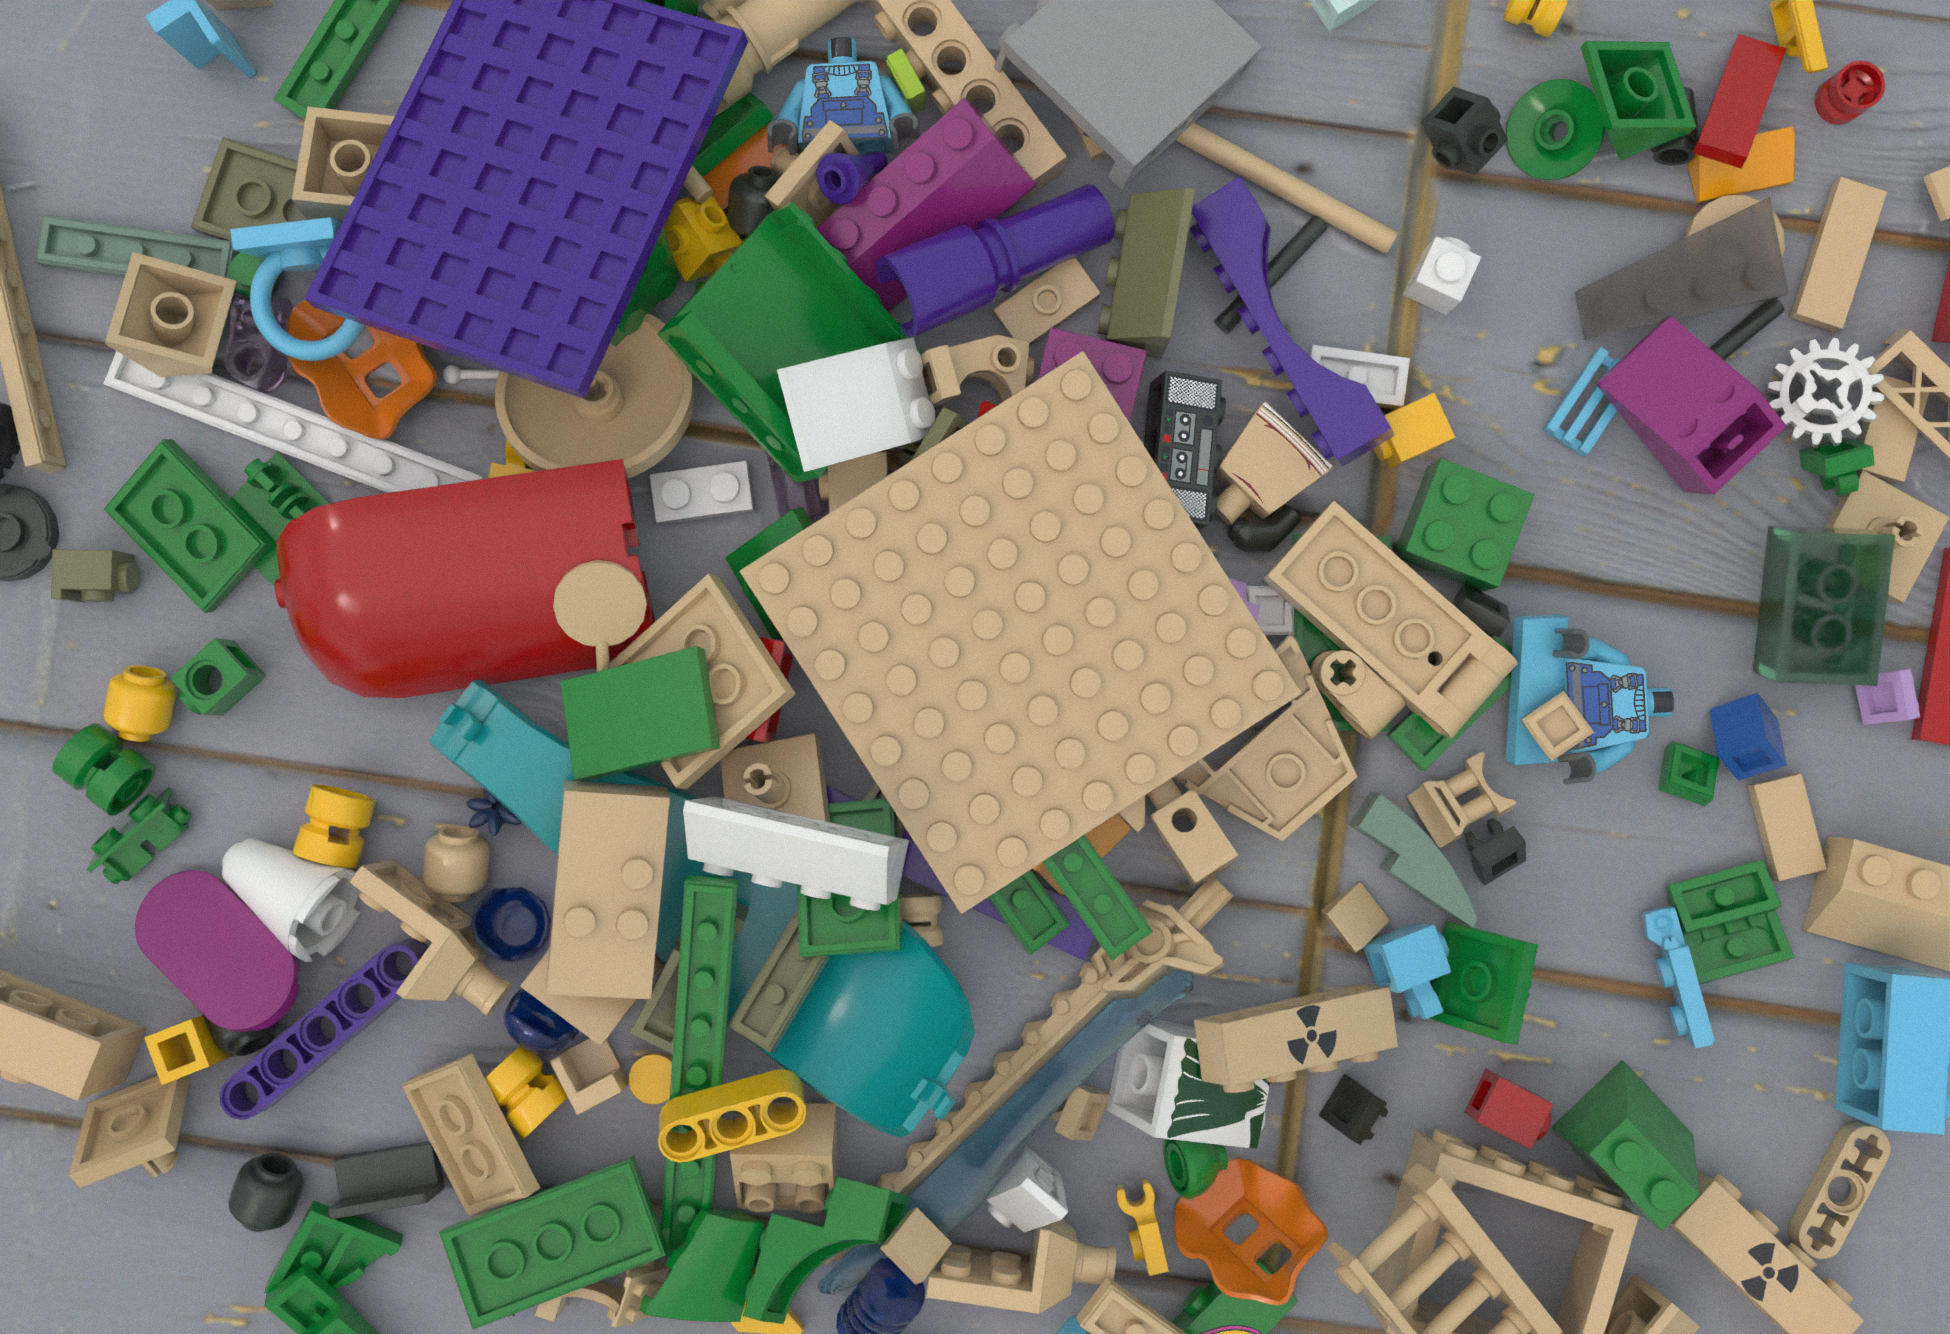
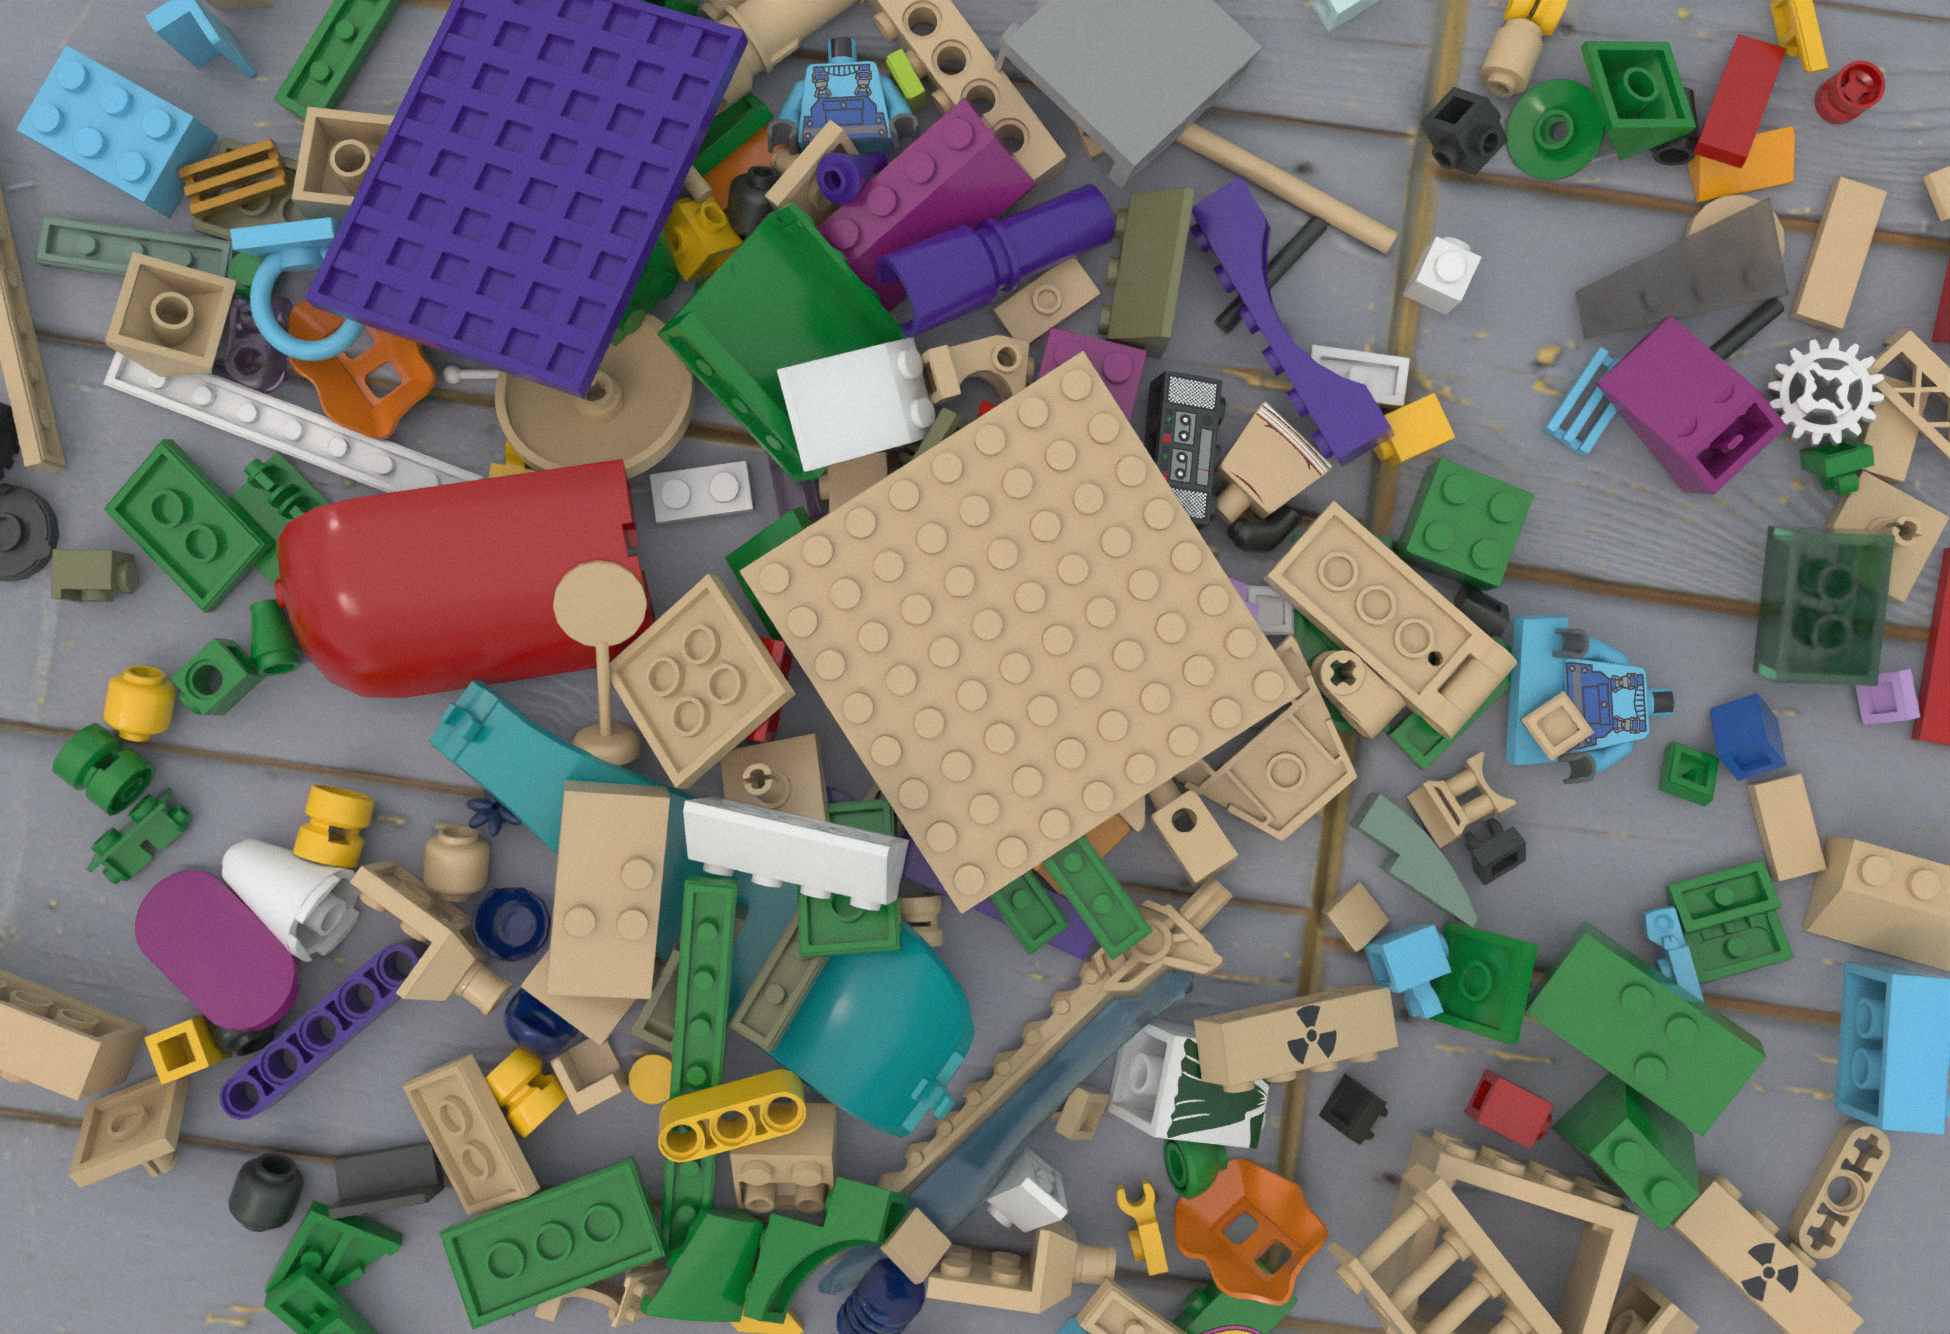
(116, 130): none -> medium azure brick
(228, 161): none -> pearl gold tile
(272, 640): none -> green cone
(639, 714): green tile -> none
(1512, 57): none -> tan brick
(1645, 1028): none -> green brick

